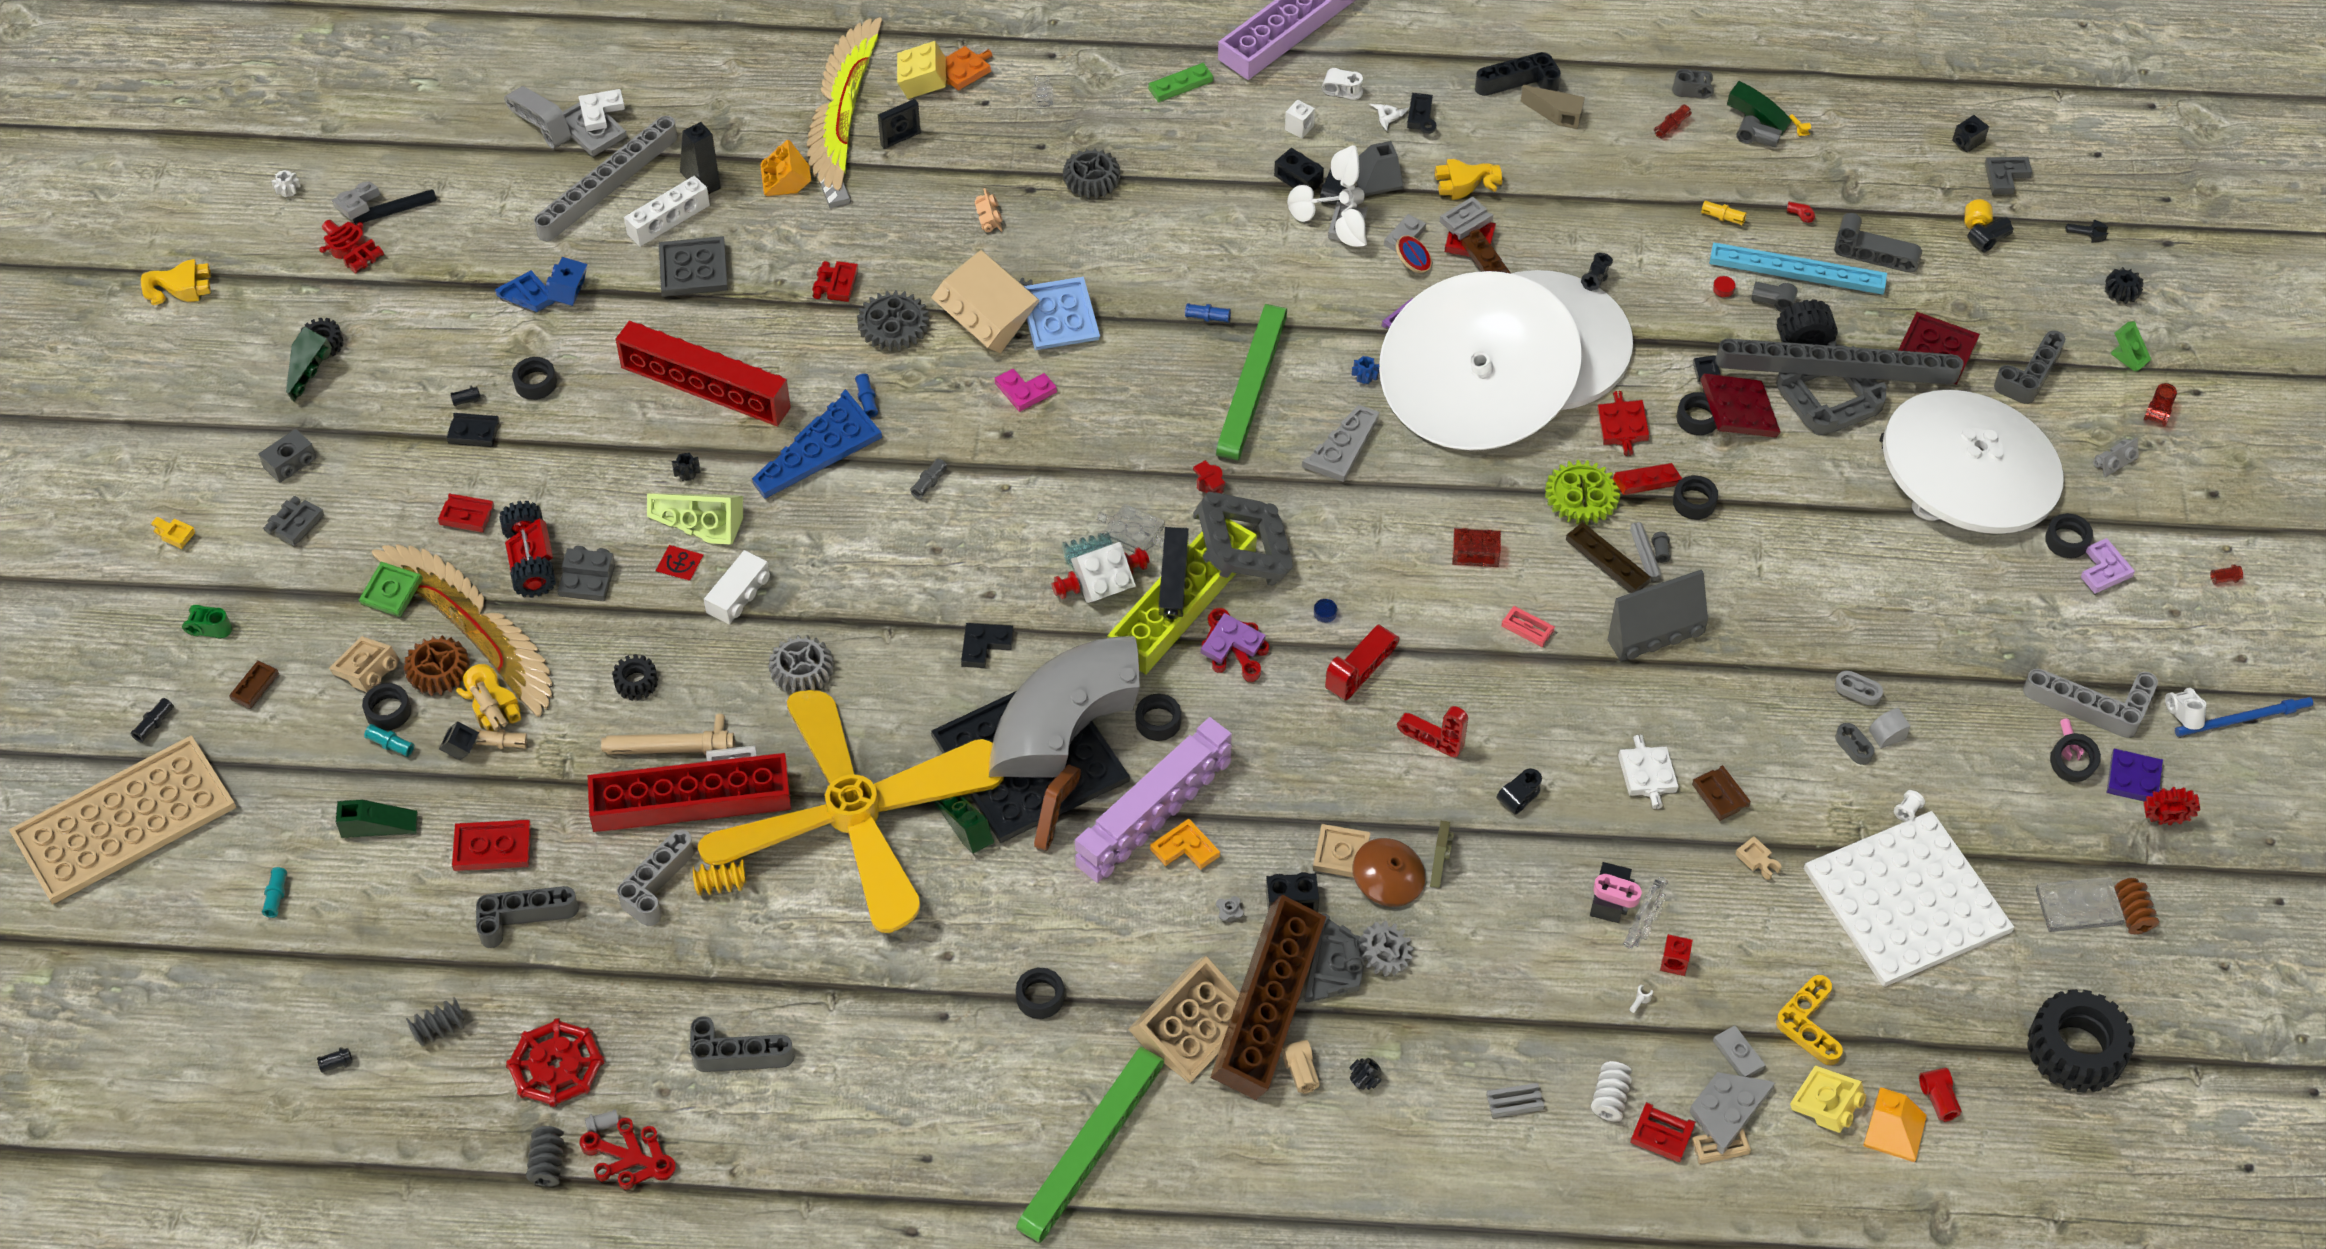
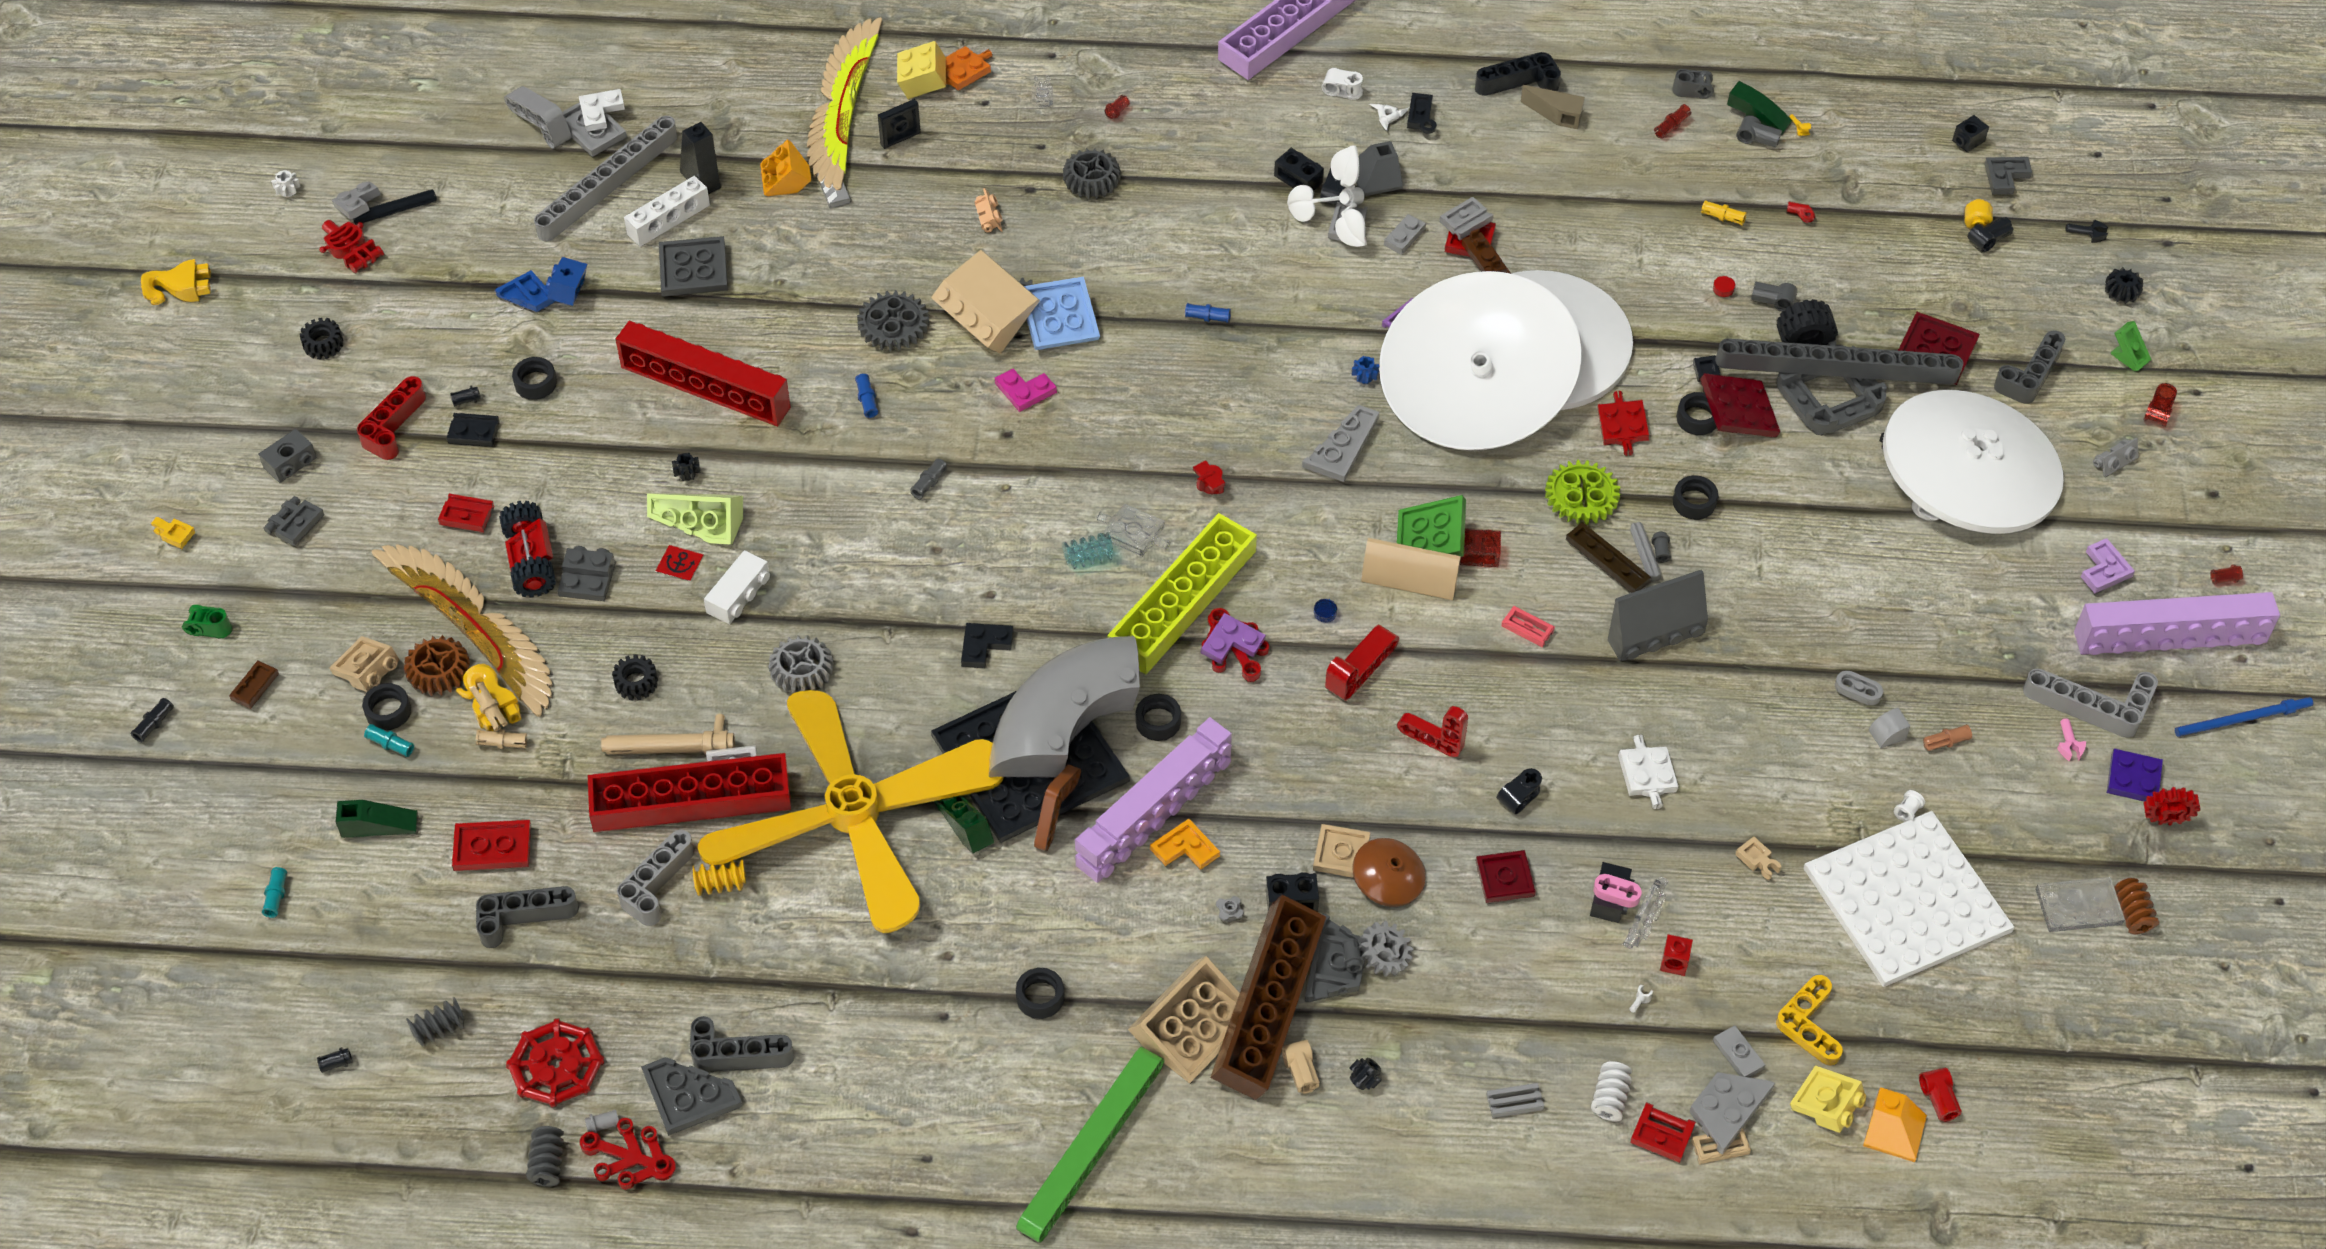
(122, 819): tan plate -> none
(306, 355): dark green slope -> none
(378, 428): none -> red beam
(390, 589): bright green plate -> none
(458, 740): black brick -> none
(688, 1094): none -> dark grey plate
(821, 443): blue wing -> none
(841, 283): red plate -> none
(1101, 572): white brick -> none
(1113, 109): none -> clear red pin
(1174, 572): black slope -> none
(1180, 82): bright green plate -> none
(1251, 382): bright green beam -> none
(1264, 518): dark grey plate -> none
(1299, 119): white brick -> none
(1410, 569): none -> tan slope
(1413, 254): piece -> none
(1434, 526): none -> bright green plate
(1442, 852): olive wing -> none
(1465, 178): yellow hips -> none
(1505, 876): none -> dark red plate
(1597, 271): black connector -> none
(1647, 478): red plate -> none
(1721, 793): reddish brown plate -> none
(1798, 268): medium azure plate -> none
(1855, 743): dark grey beam -> none
(1875, 248): dark grey beam -> none
(1947, 737): none -> nougat axle
(2064, 548): black tyre -> none
(2083, 742): black tyre -> none
(2093, 1015): black tyre -> none
(2176, 623): none -> lavender brick
(2187, 708): white piece -> none

